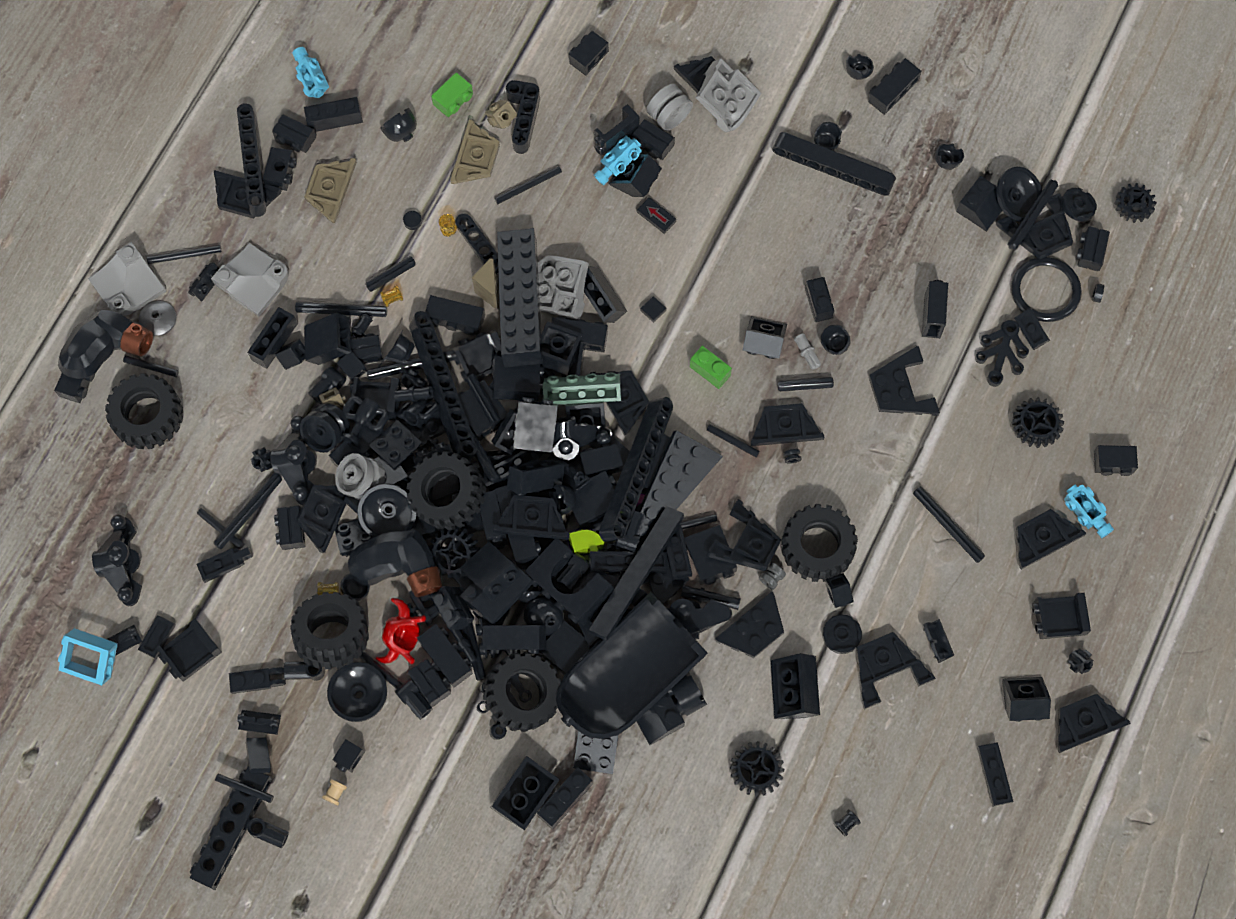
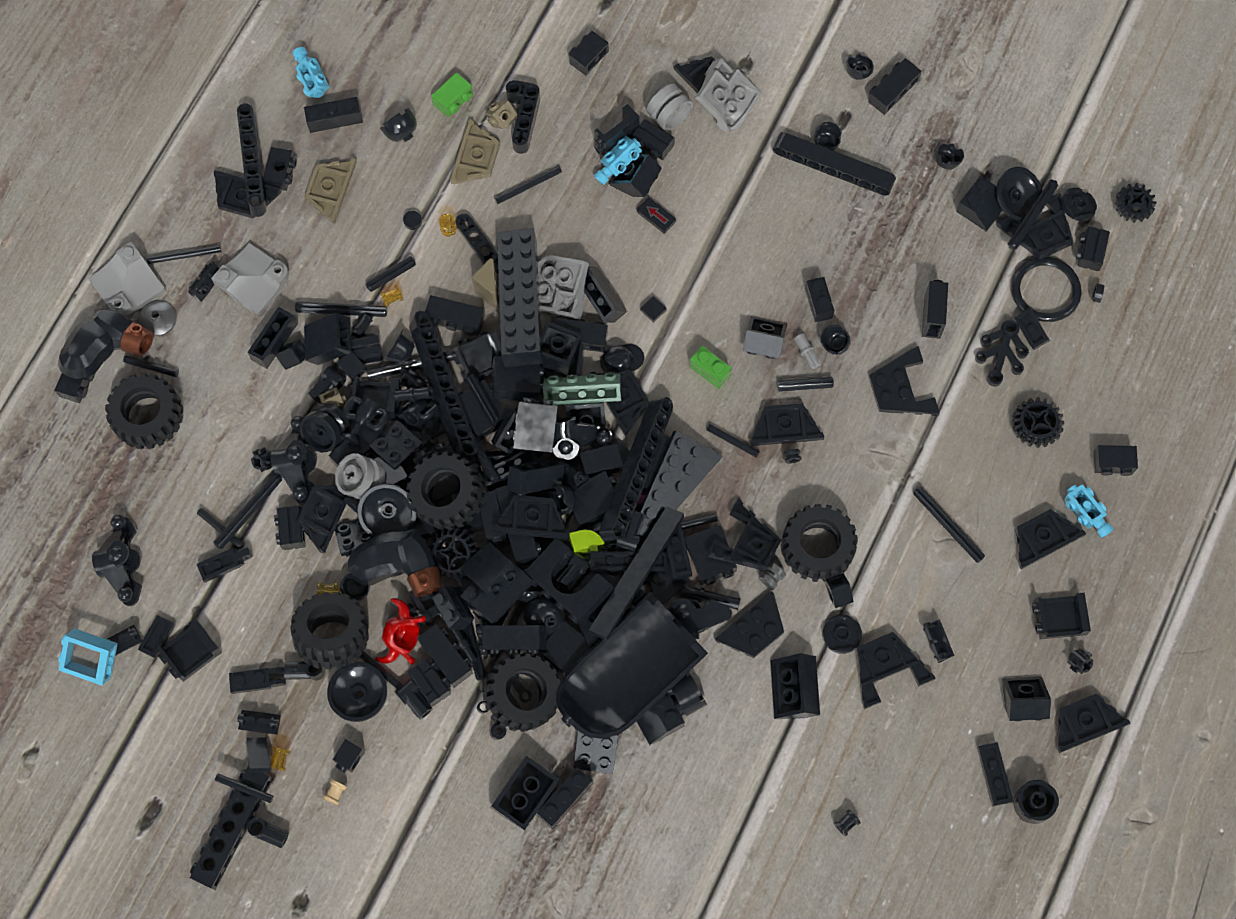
(279, 759): none -> clear yellow bush
(294, 134): black brick -> none
(622, 358): none -> black piece
(749, 764): black gear -> none
(1041, 792): none -> black brick

